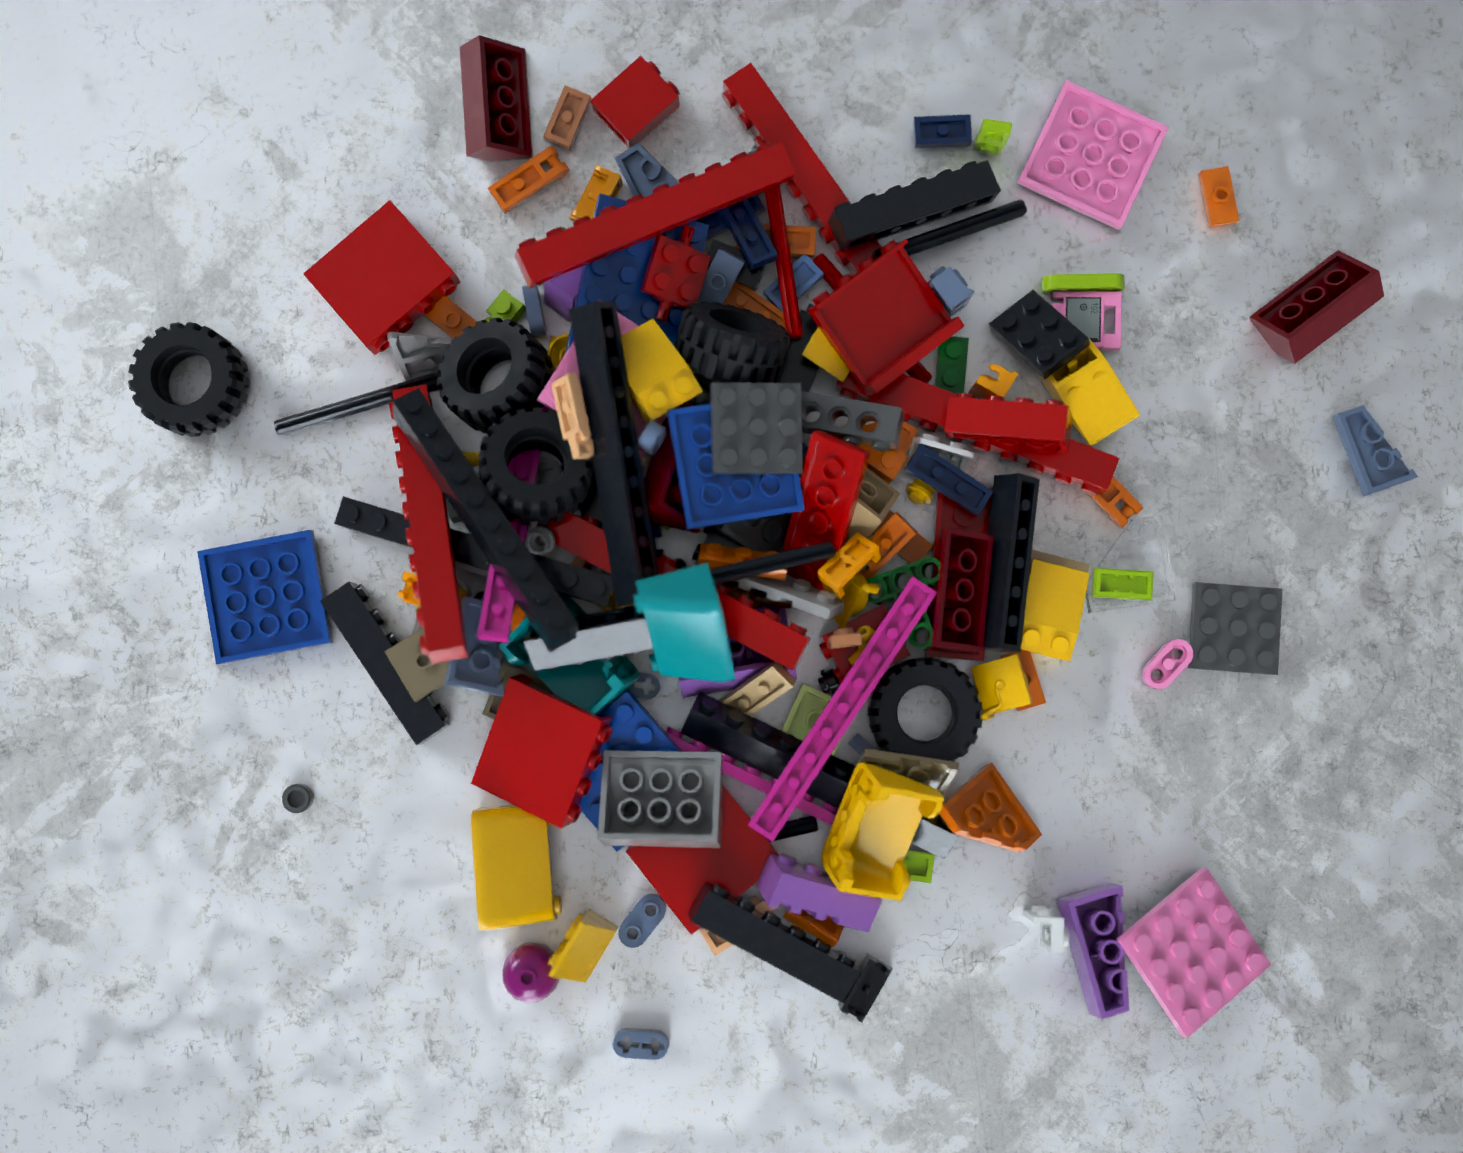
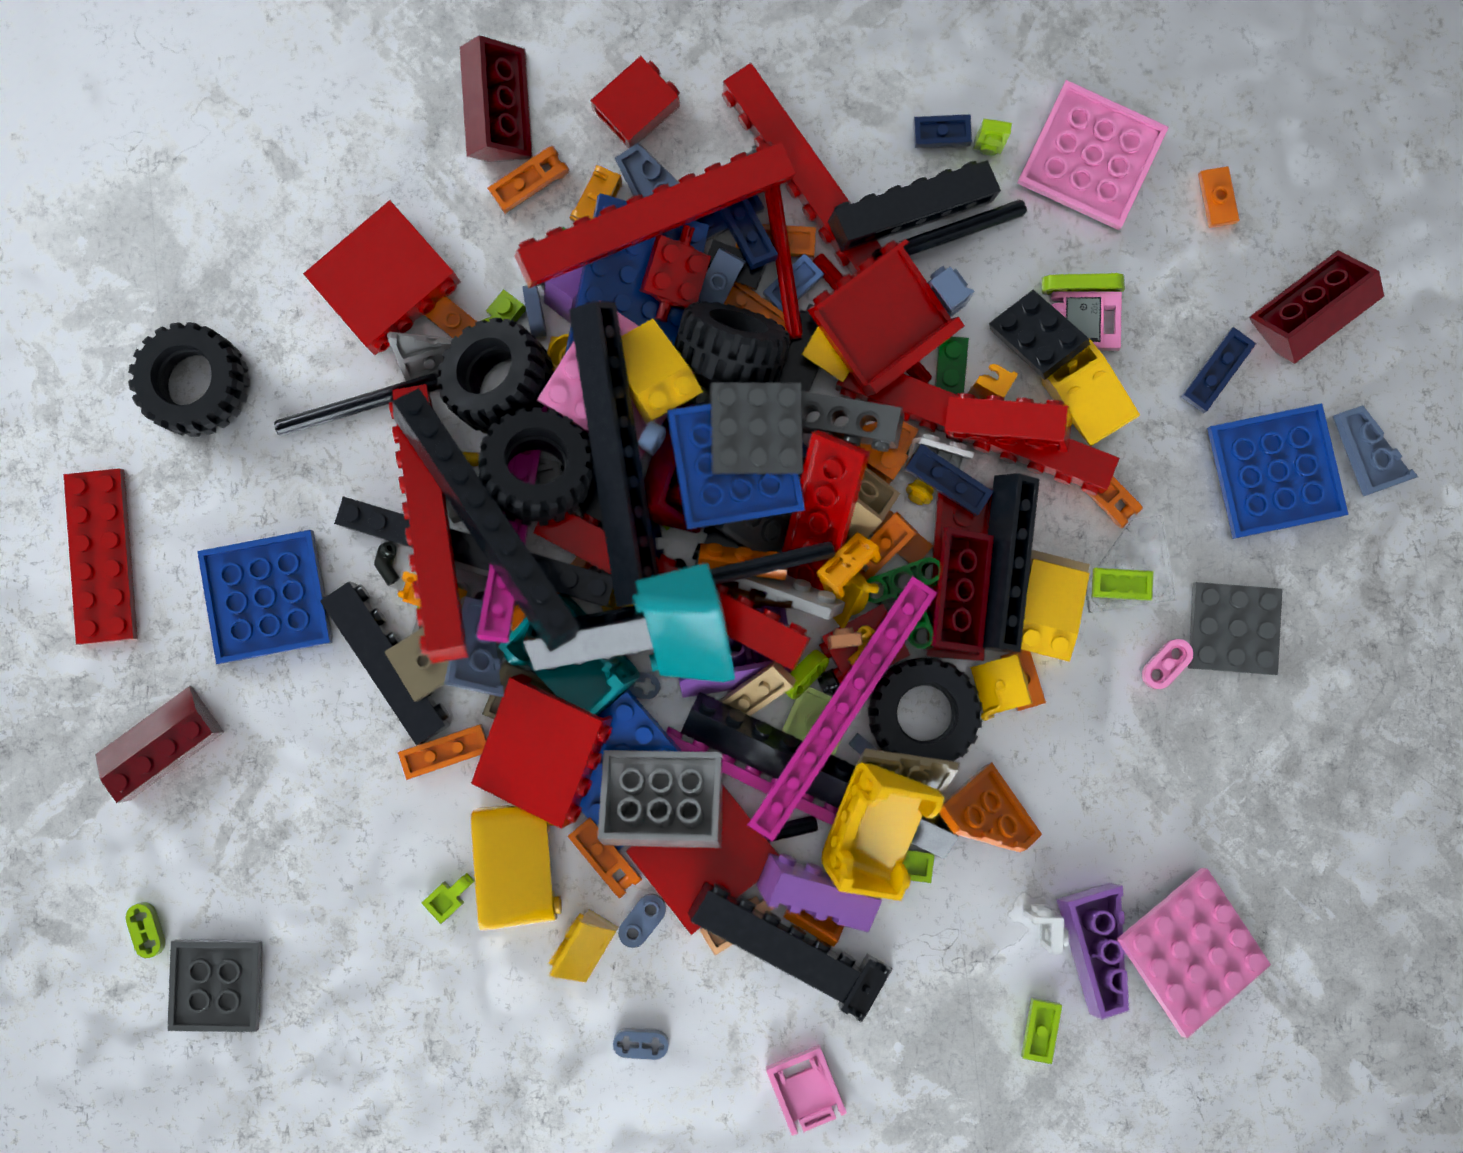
(100, 556): none -> red plate
(143, 930): none -> lime beam
(156, 745): none -> dark red slope
(214, 985): none -> dark grey plate
(297, 798): dark grey tile -> none
(384, 562): none -> pearl dark grey arm
(443, 751): none -> orange plate
(446, 899): none -> lime plate
(527, 972): magenta cylinder -> none
(534, 543): light grey plate -> none
(567, 117): nougat plate -> none
(572, 415): light nougat hinge -> none
(604, 858): none -> orange plate
(806, 1093): none -> bright pink container
(807, 672): none -> lime beam
(1041, 1030): none -> lime plate
(1218, 370): none -> dark blue plate
(1277, 471): none -> blue plate

